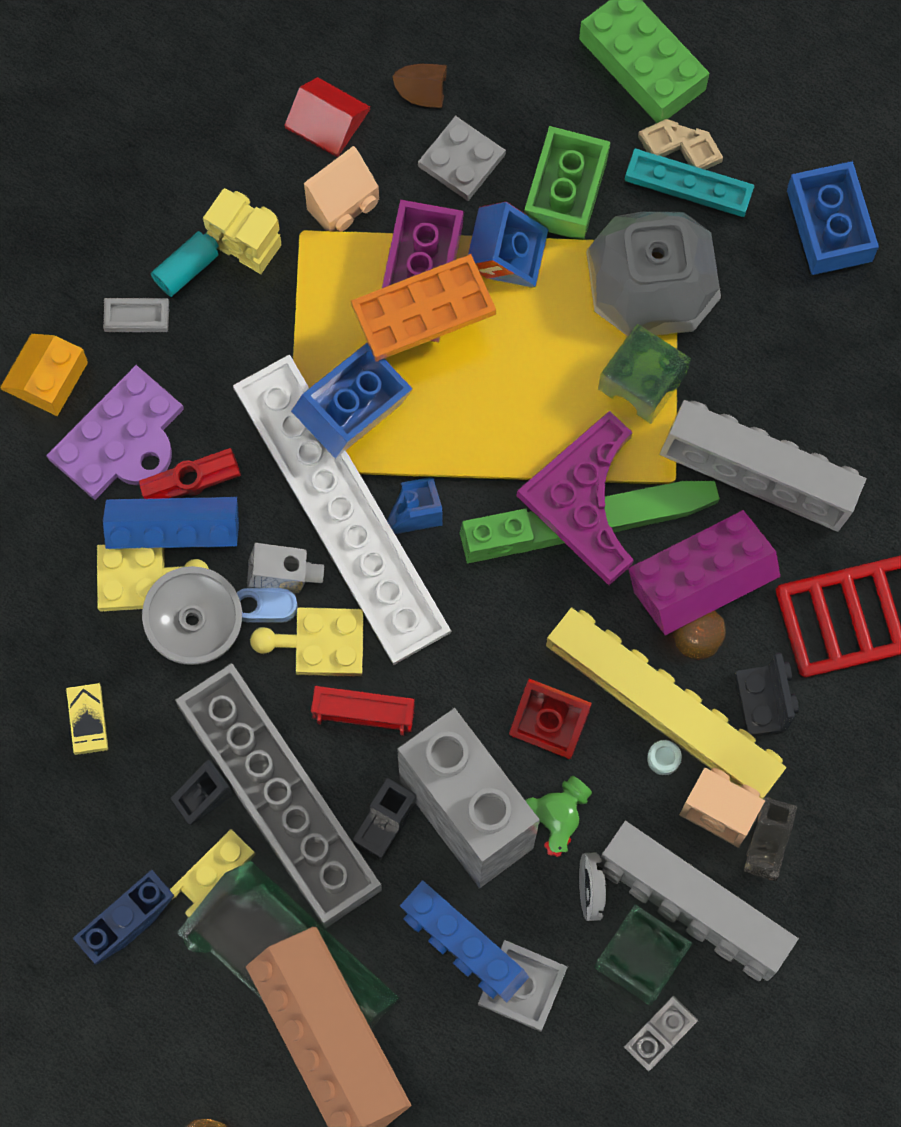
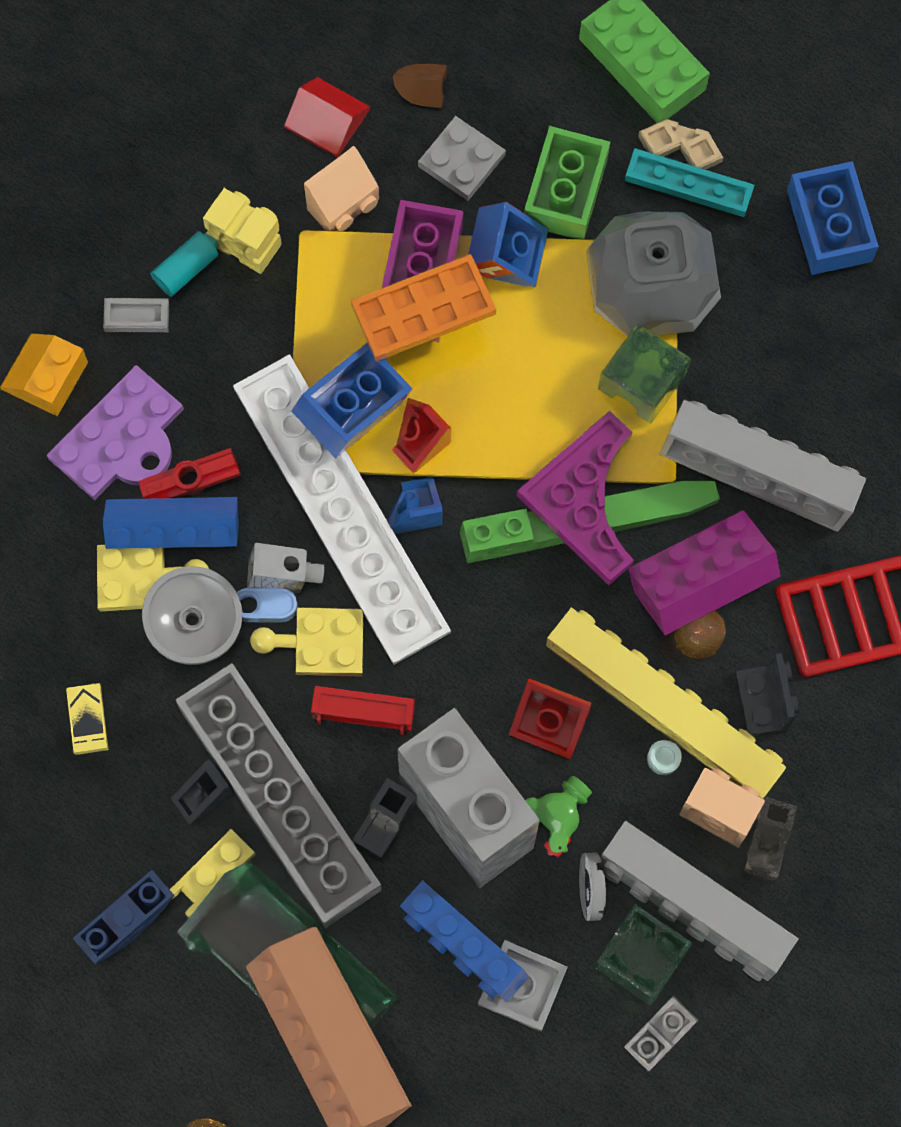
(421, 435): none -> red slope

